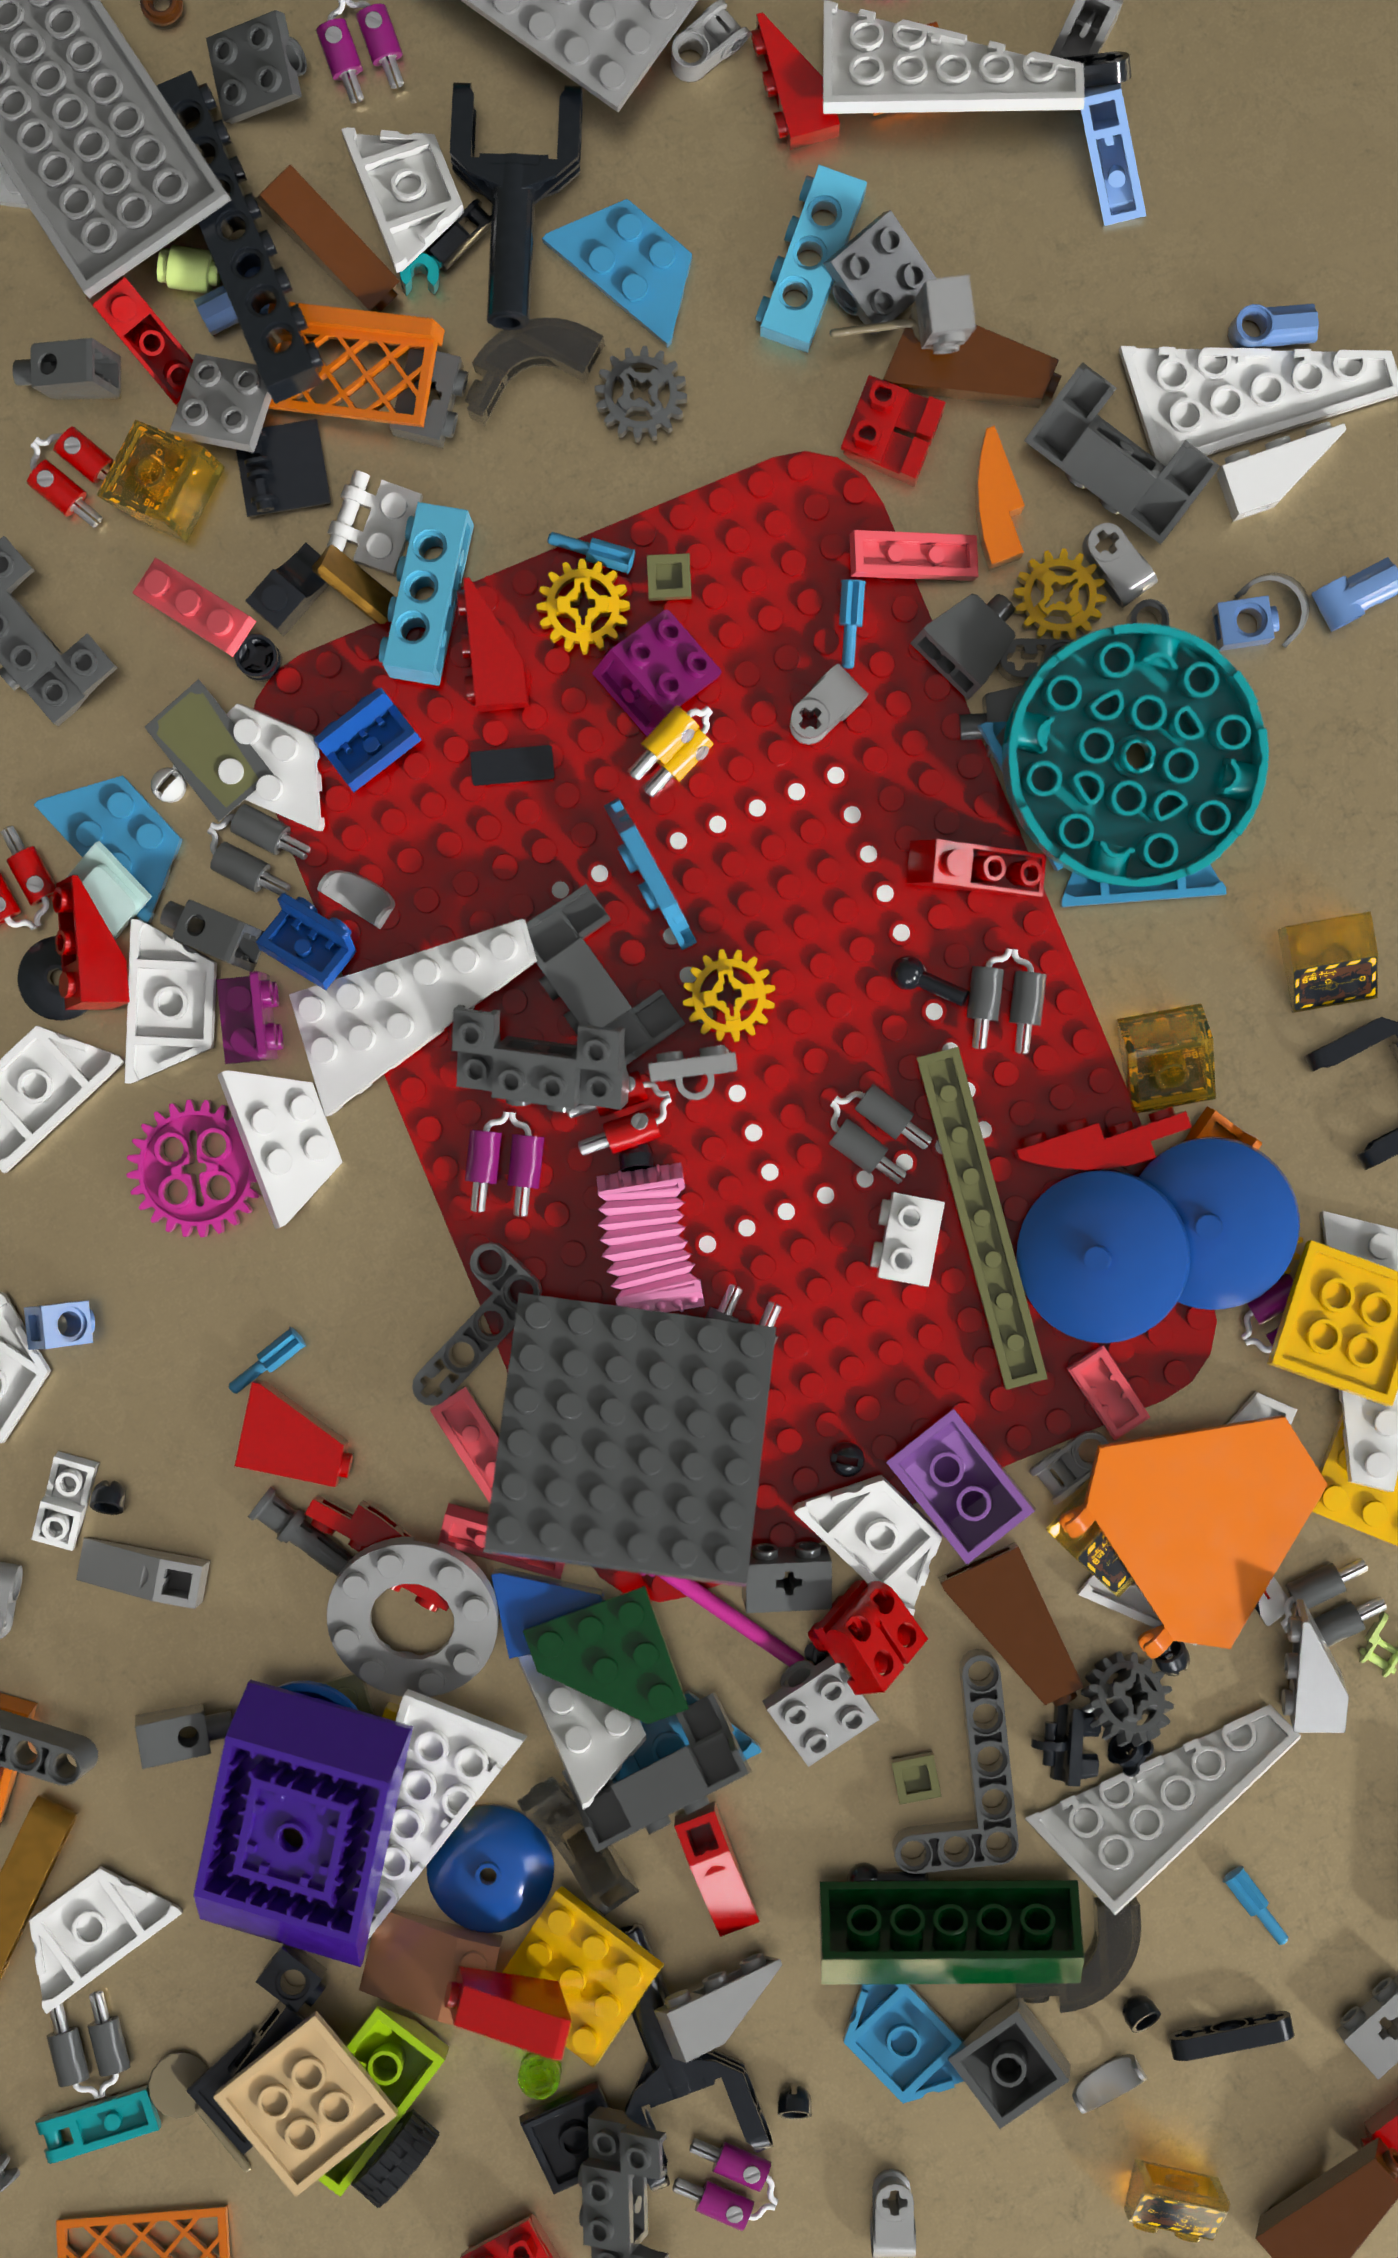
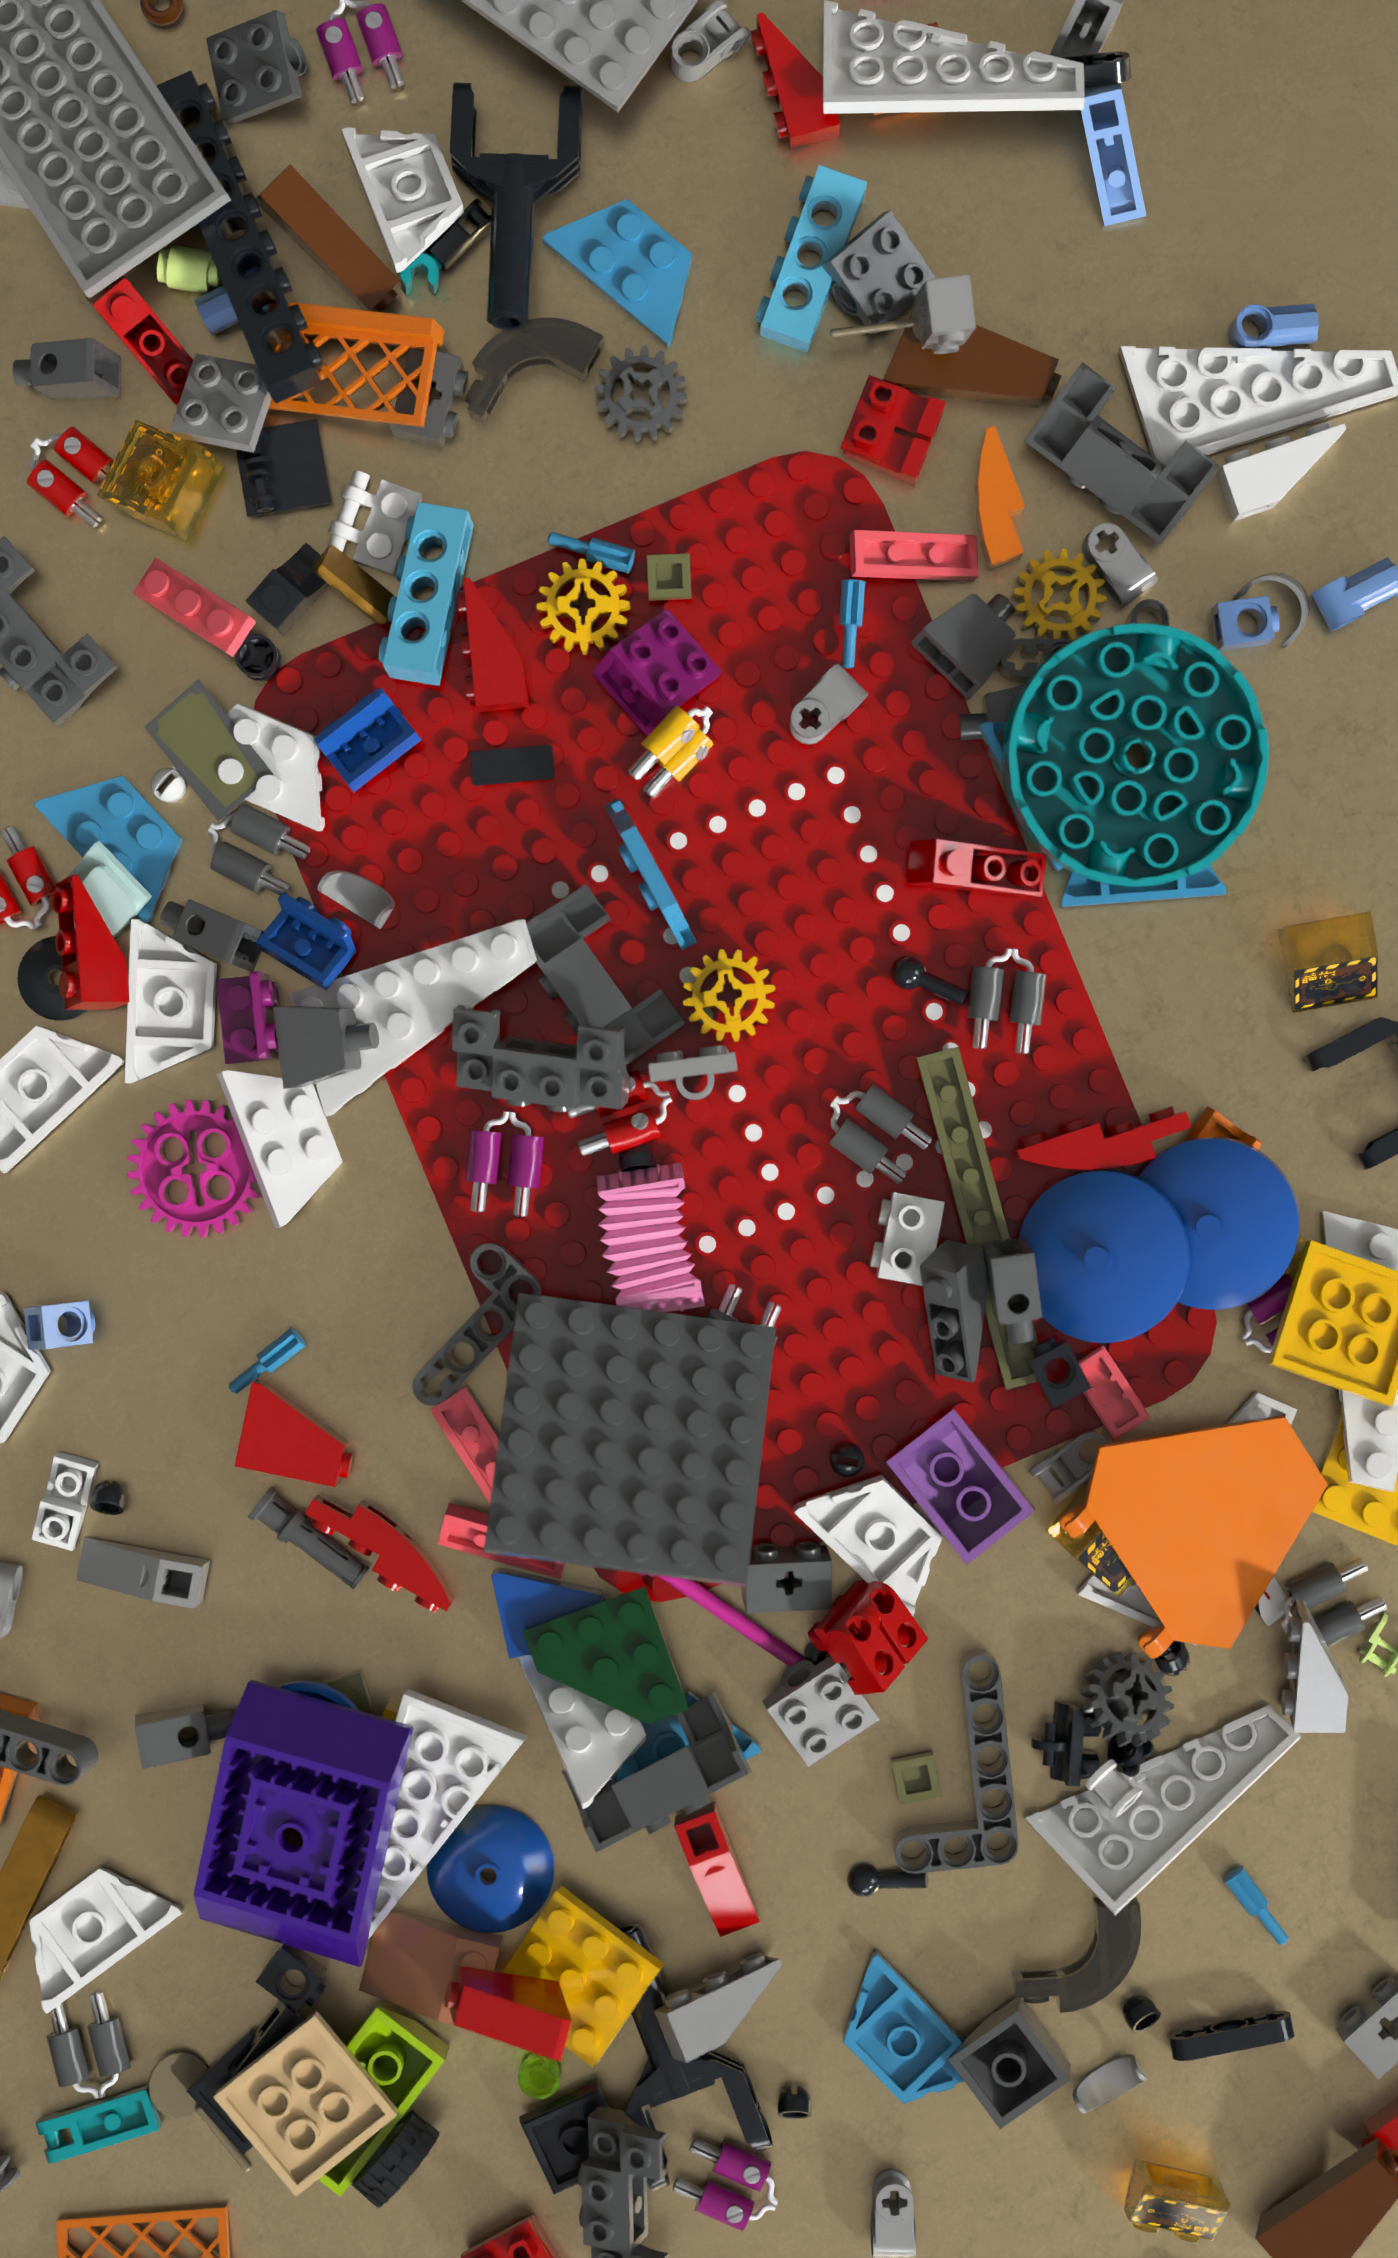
(320, 1043): none -> dark grey torso
(429, 1565): light grey plate -> none
(599, 1873): clear smoke arch -> none
(950, 1932): dark green brick -> none
(955, 1307): none -> dark grey slope
(1011, 1272): none -> dark grey torso
(1013, 1617): reddish brown slope -> none
(1070, 1385): none -> black brick
(1113, 1788): none -> white bush
(1167, 1058): clear yellow slope -> none

